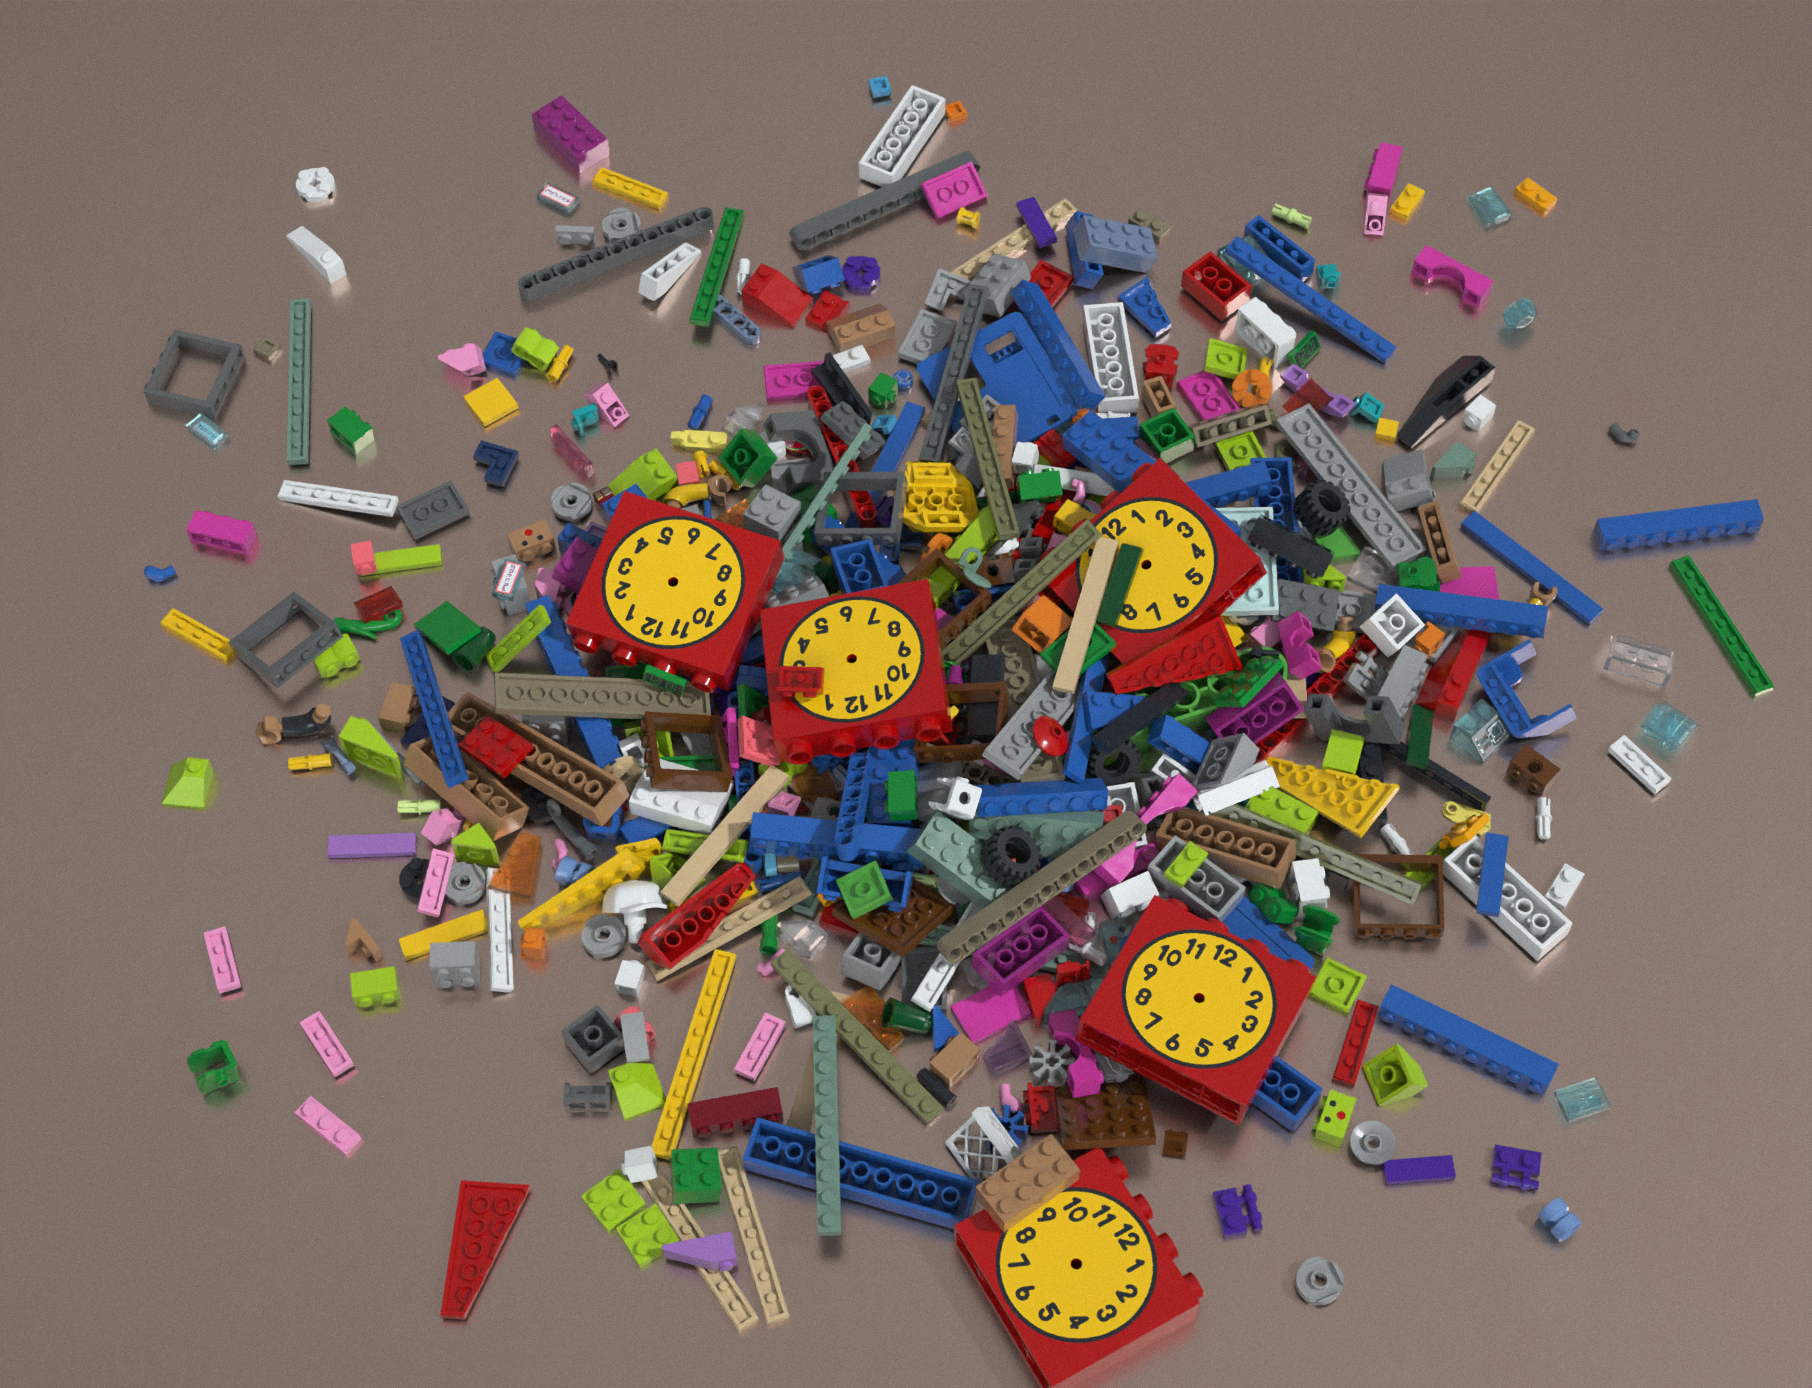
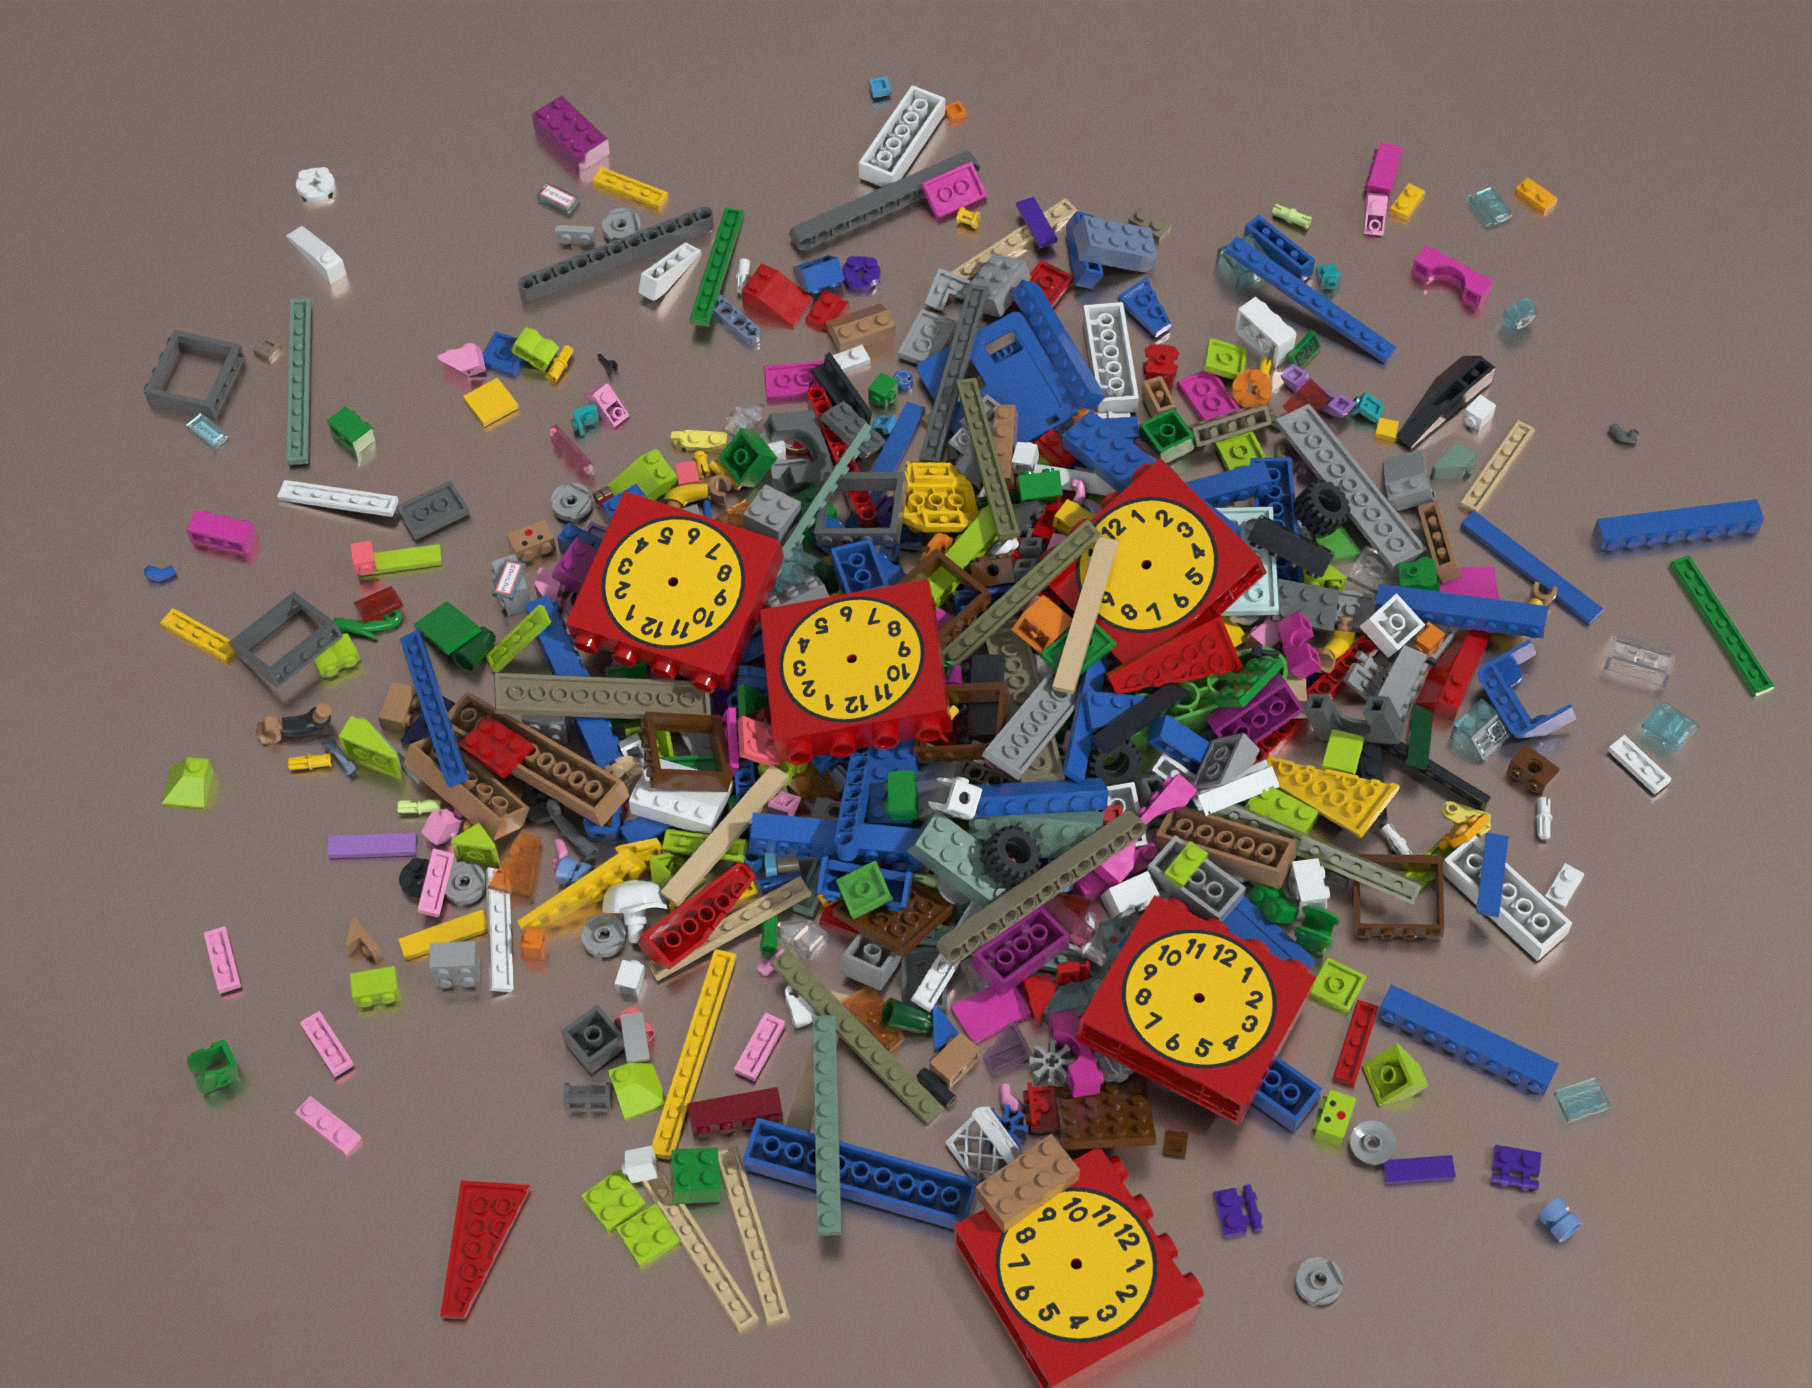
(500, 461): dark blue plate -> none
(664, 680): green tile -> none
(699, 412): blue axle -> none
(709, 1252): medium lavender slope -> none
(801, 680): red bracket -> none
(969, 570): sand green piece -> none
(1050, 736): red dish -> none
(1119, 585): dark green tile -> none
(1216, 285): red brick -> none

